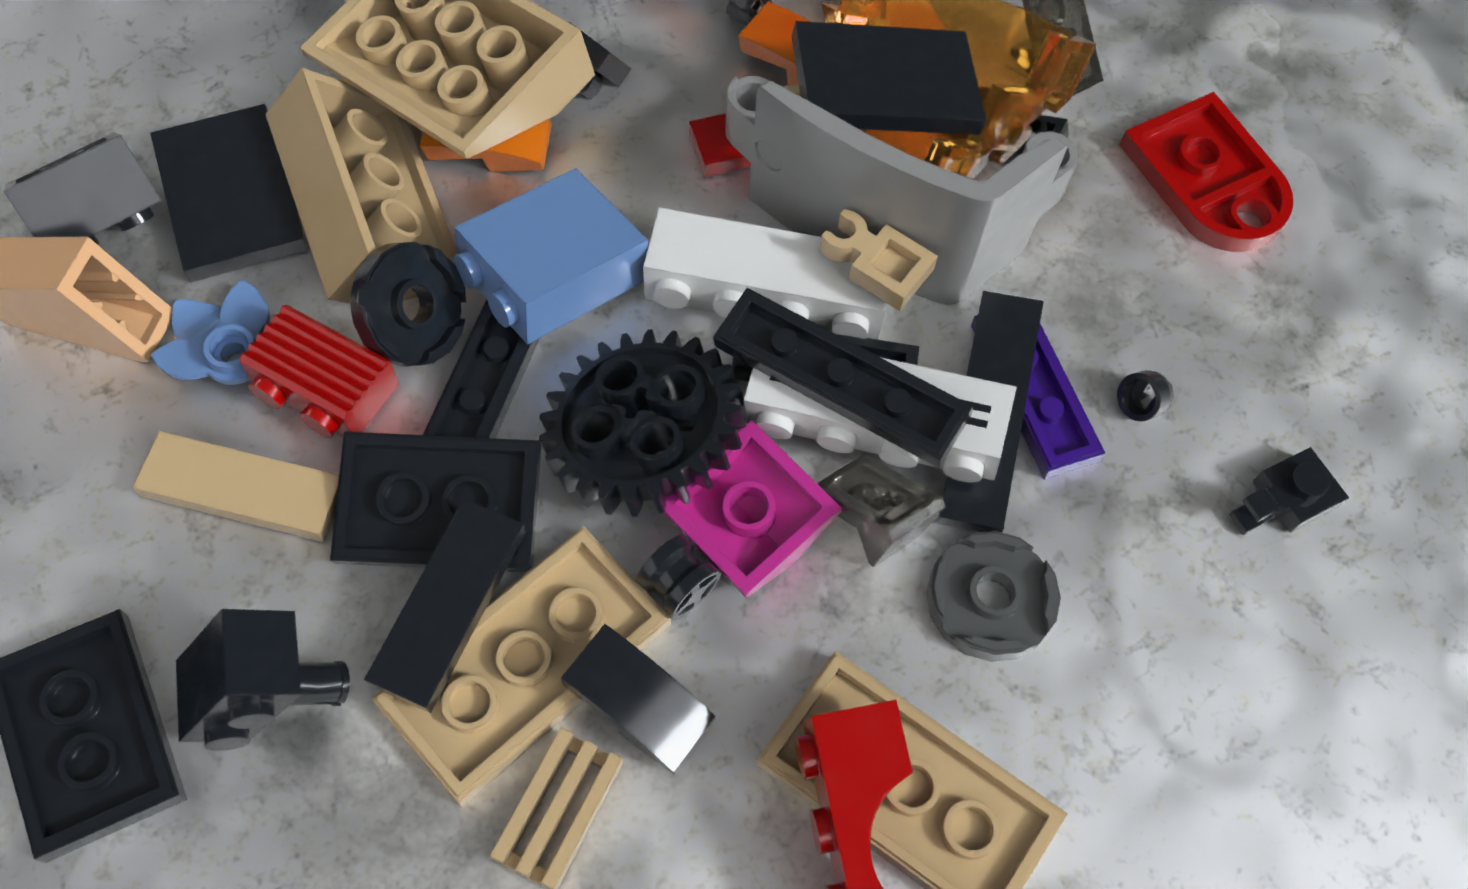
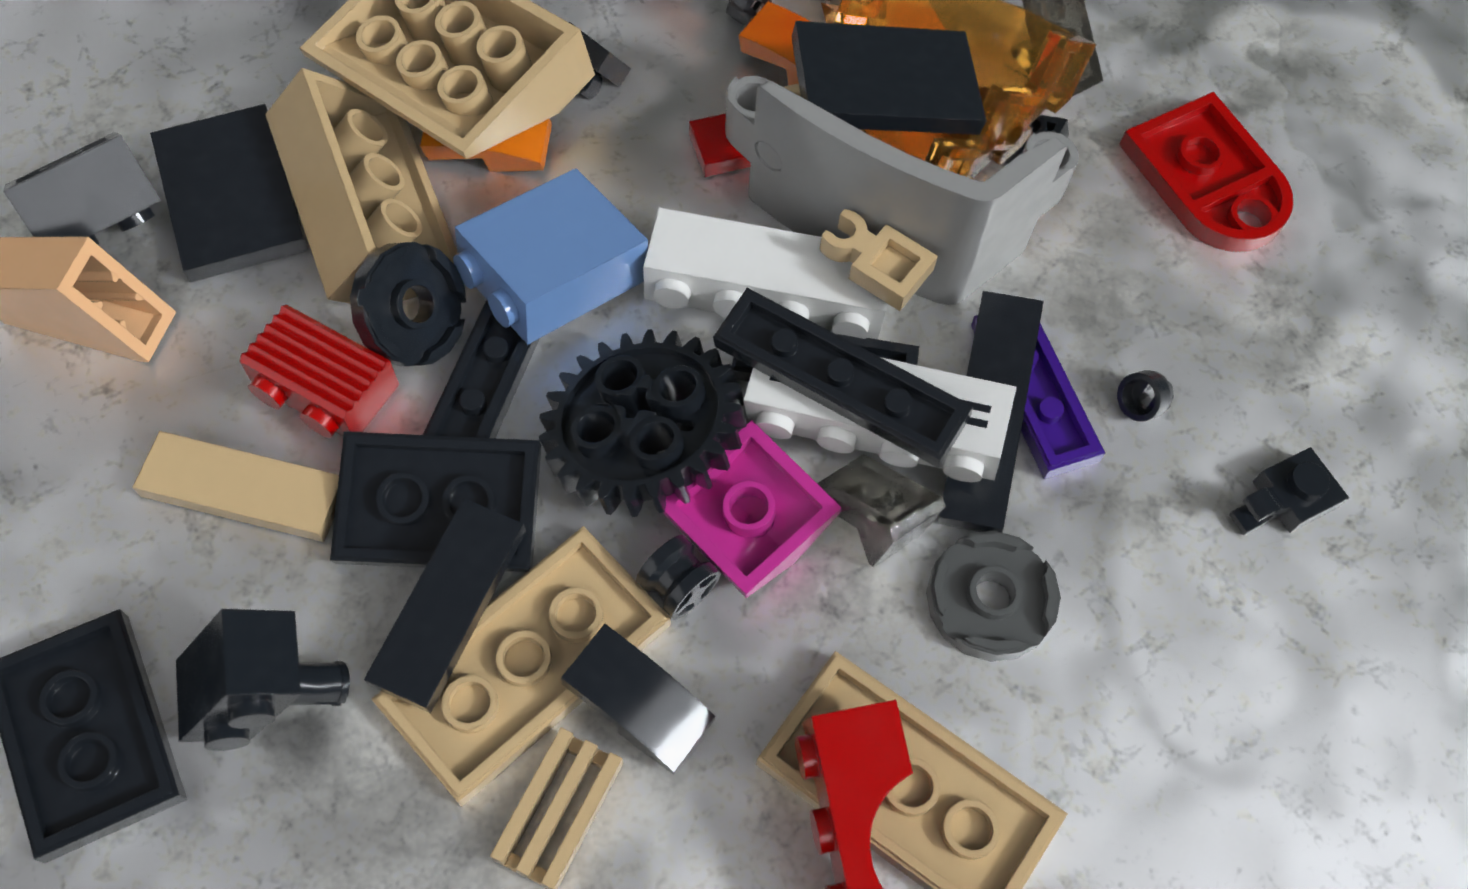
(213, 334): medium blue plate -> none

